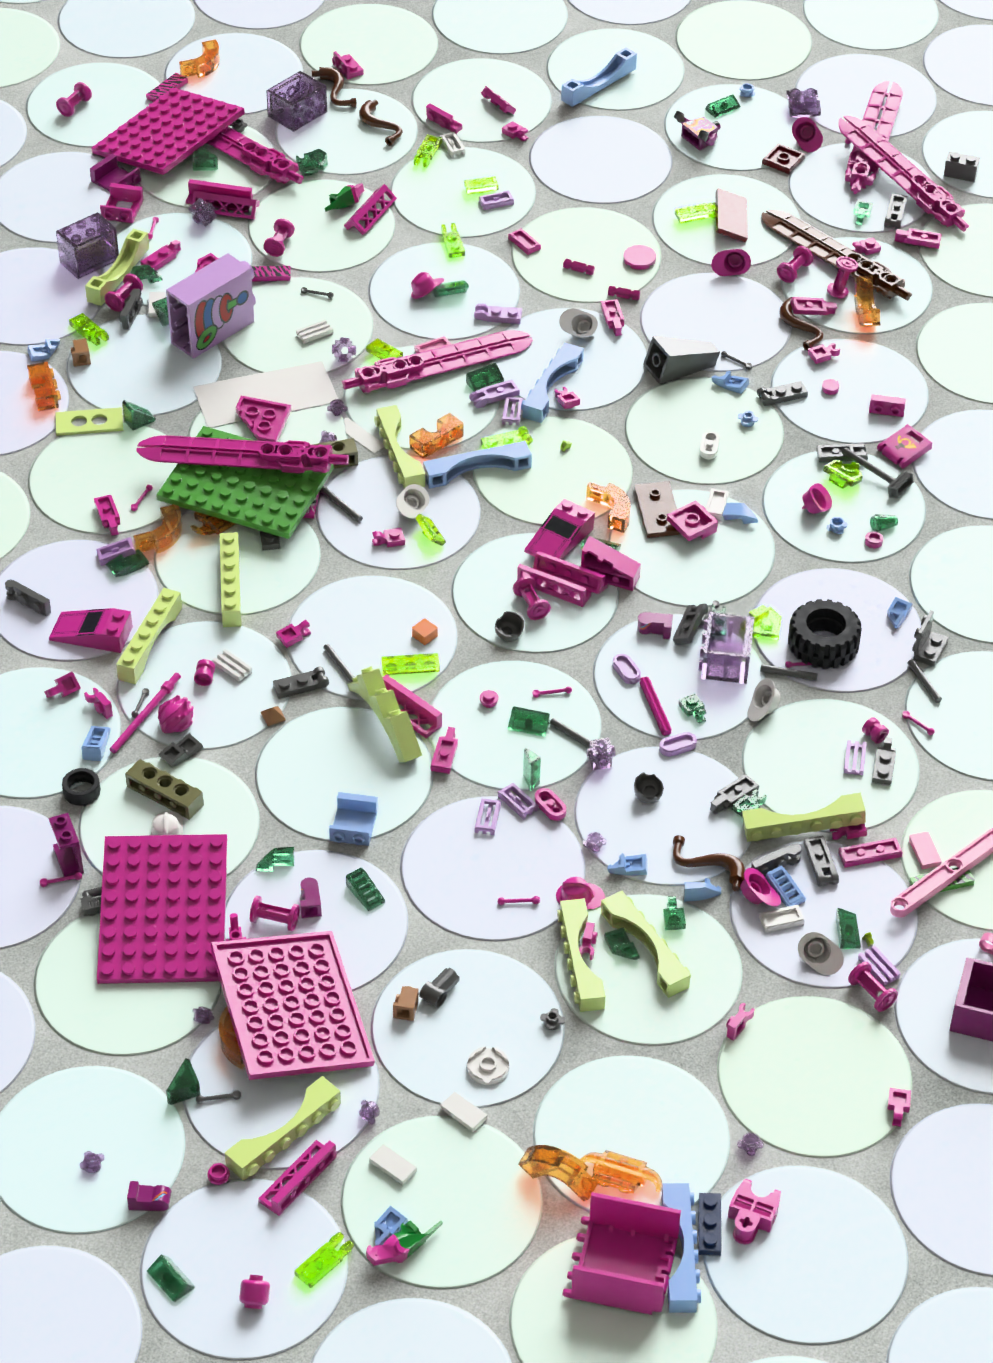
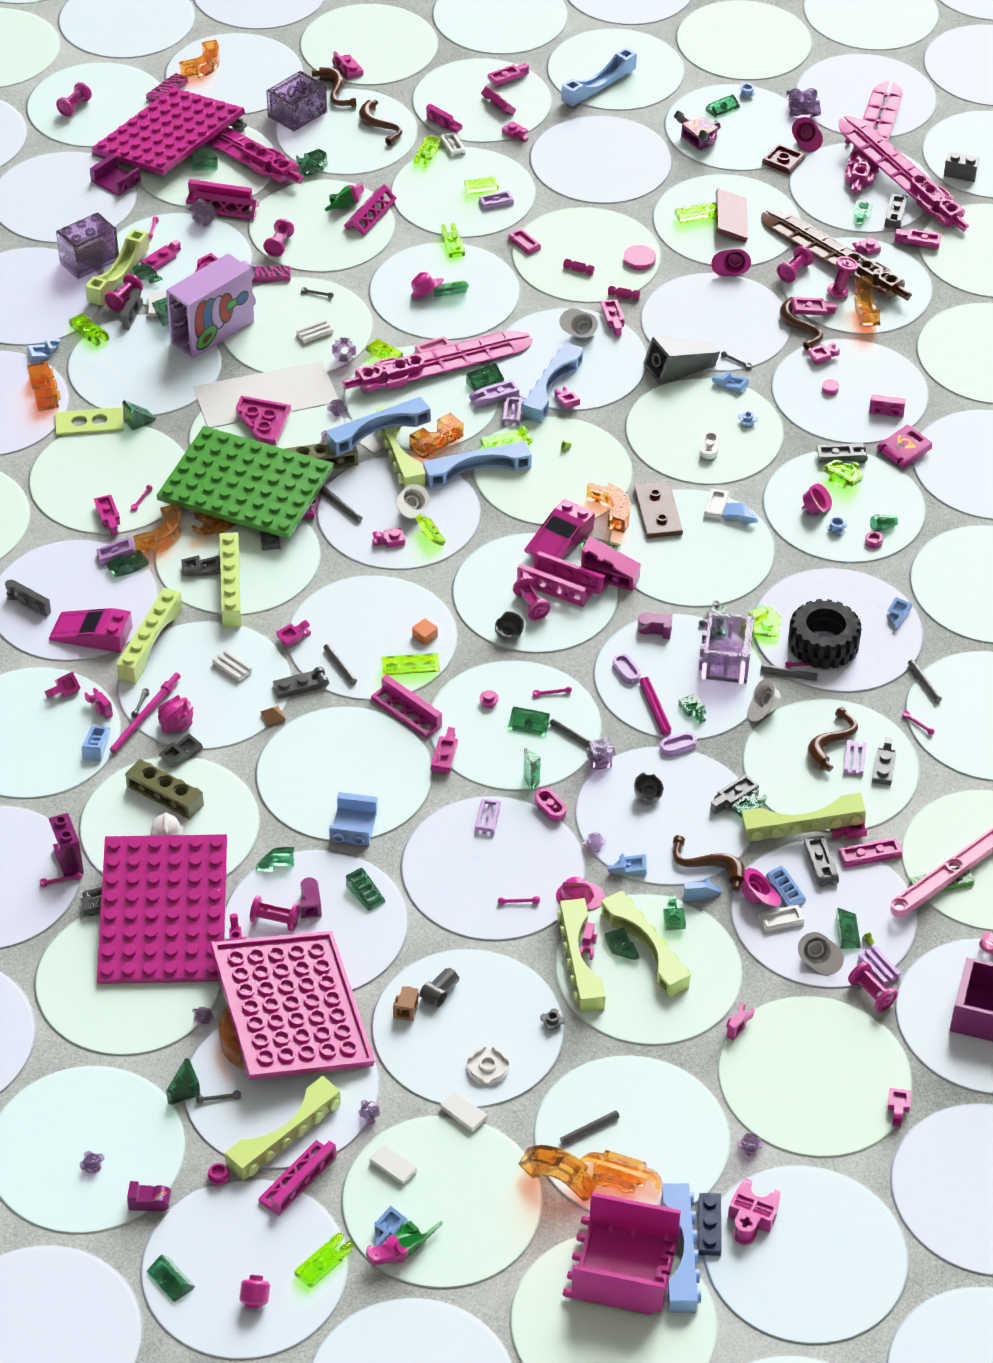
(80, 353): medium nougat brick -> none
(81, 775): black tyre -> none
(124, 193): dark pink panel -> none
(196, 567): none -> dark grey slope
(204, 672): dark pink wheel -> none
(284, 456): dark pink piece -> none
(385, 705): yellowish green arch -> none
(406, 414): none -> light blue arch
(498, 314): lavender hinge -> none
(508, 74): none -> dark pink hinge
(515, 802): lavender tile -> none
(589, 1127): none -> dark grey bar
(689, 623): dark grey plate -> none
(693, 521): dark pink plate -> none
(782, 393): dark grey plate -> none
(785, 856): dark grey hinge -> none
(816, 745): none -> reddish brown animal
(875, 730): dark pink wheel -> none
(896, 486): dark grey piece -> none
(925, 850): bright pink tile -> none
(928, 644): bracket -> none

